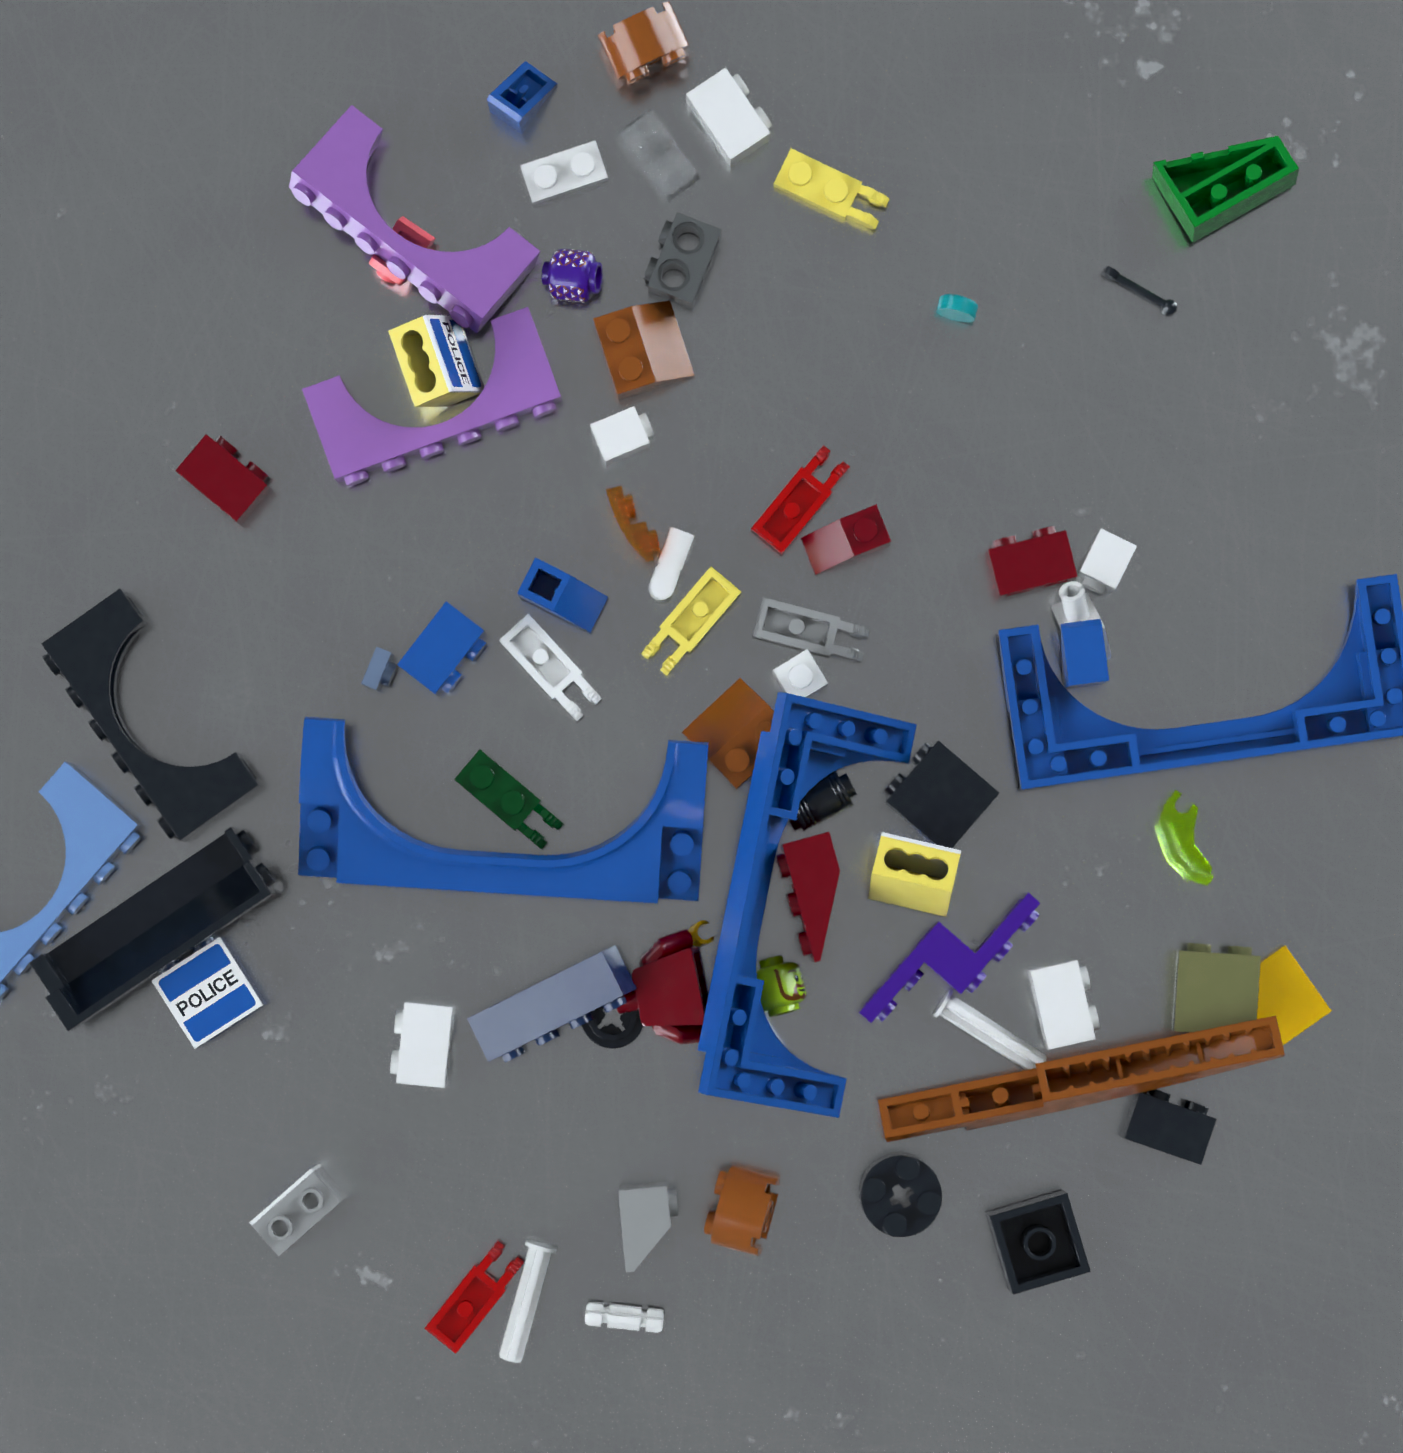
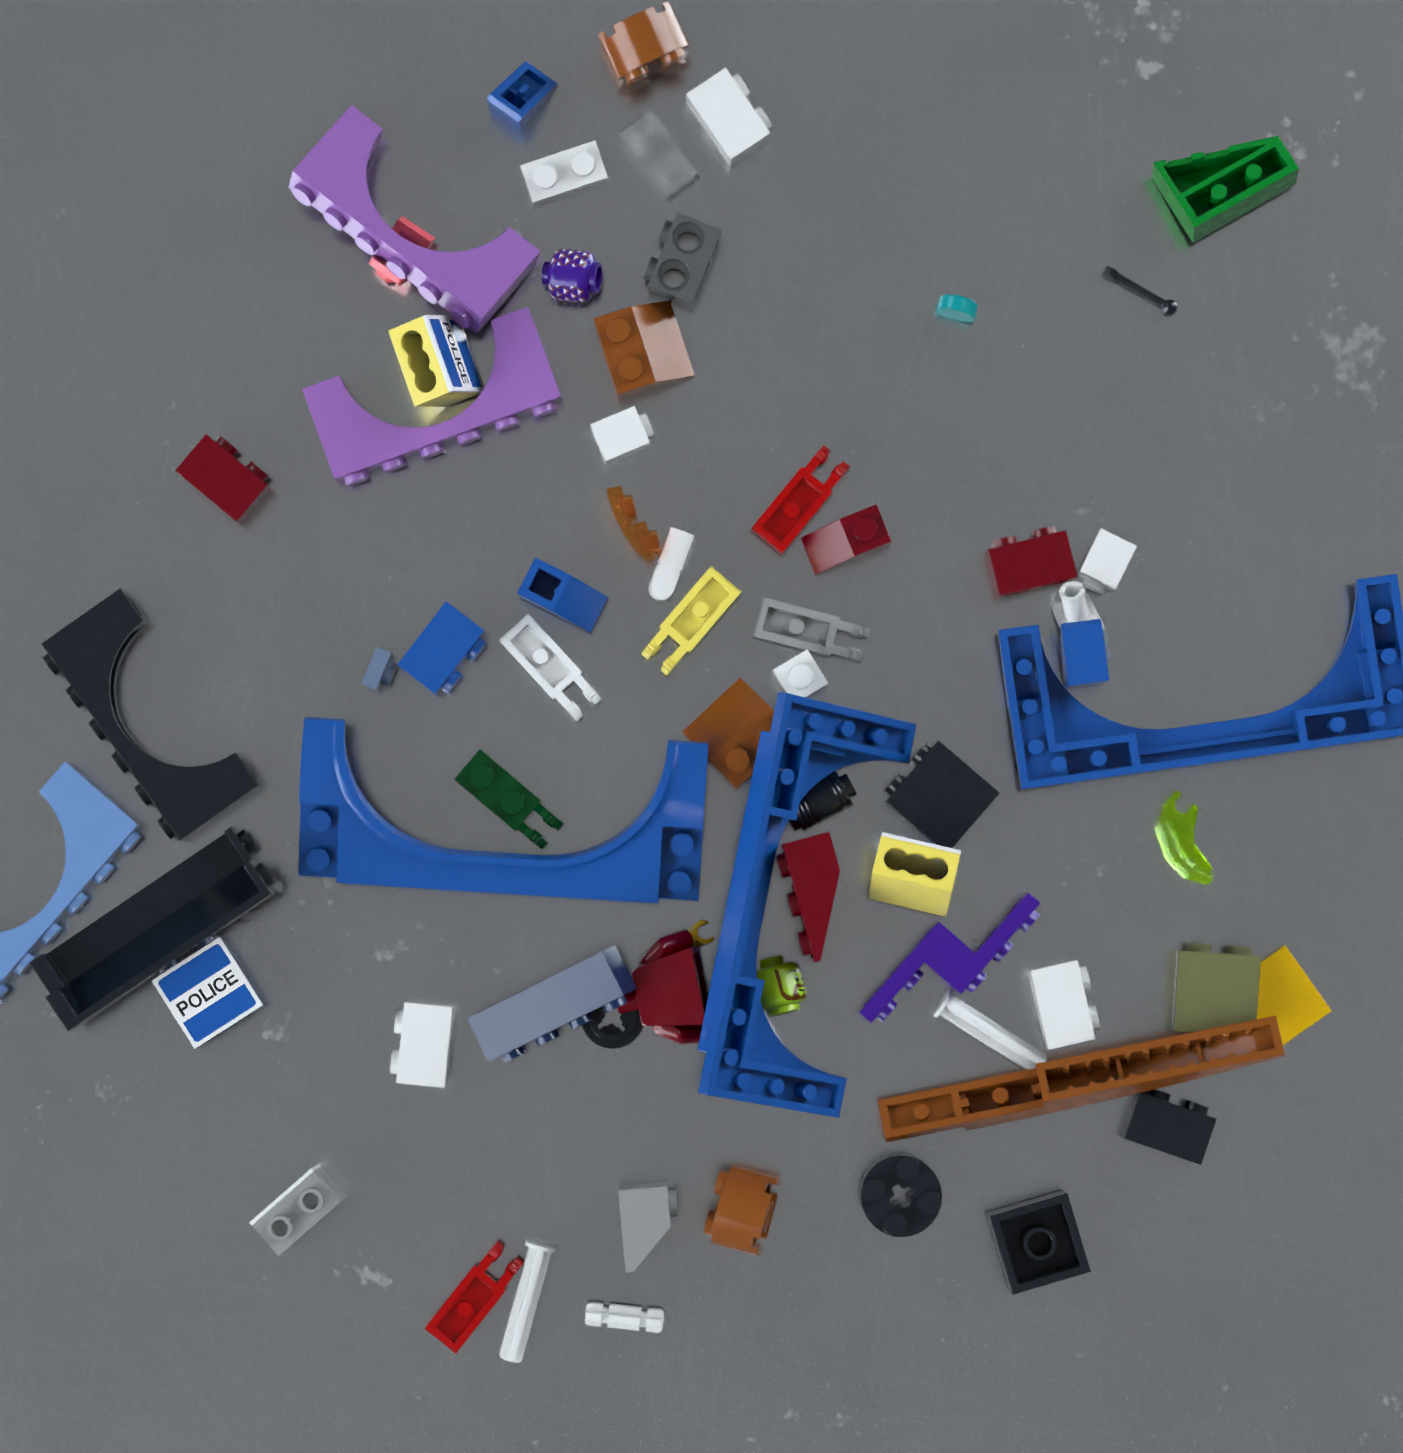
(827, 188): light yellow hinge -> none

